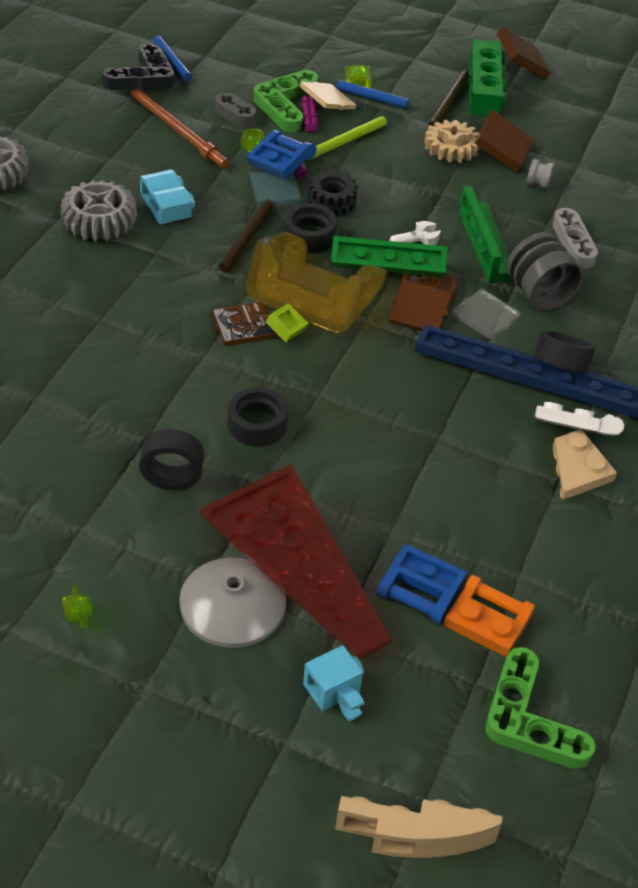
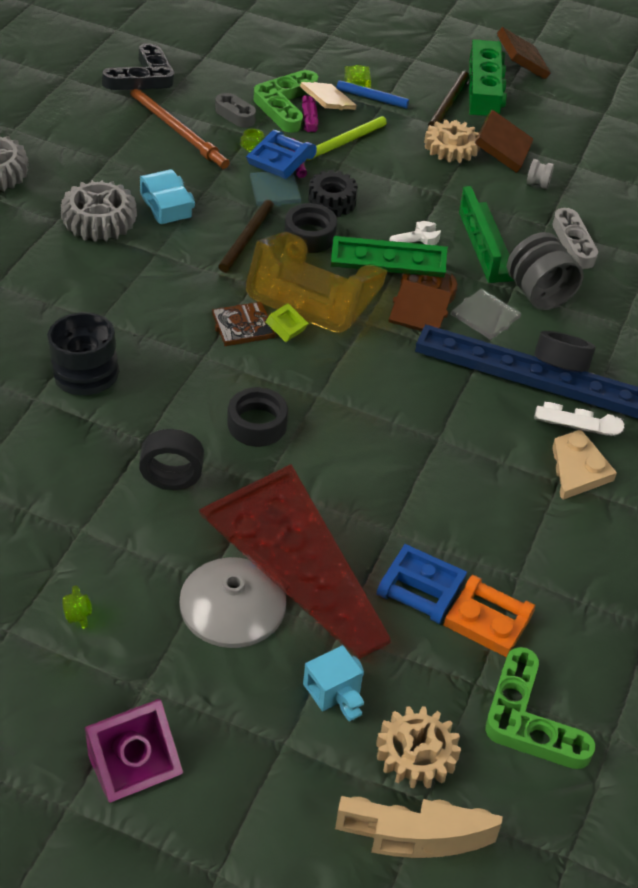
(83, 353): none -> black wheel
(132, 750): none -> magenta slope
(173, 59): blue bar -> none
(418, 733): none -> tan gear

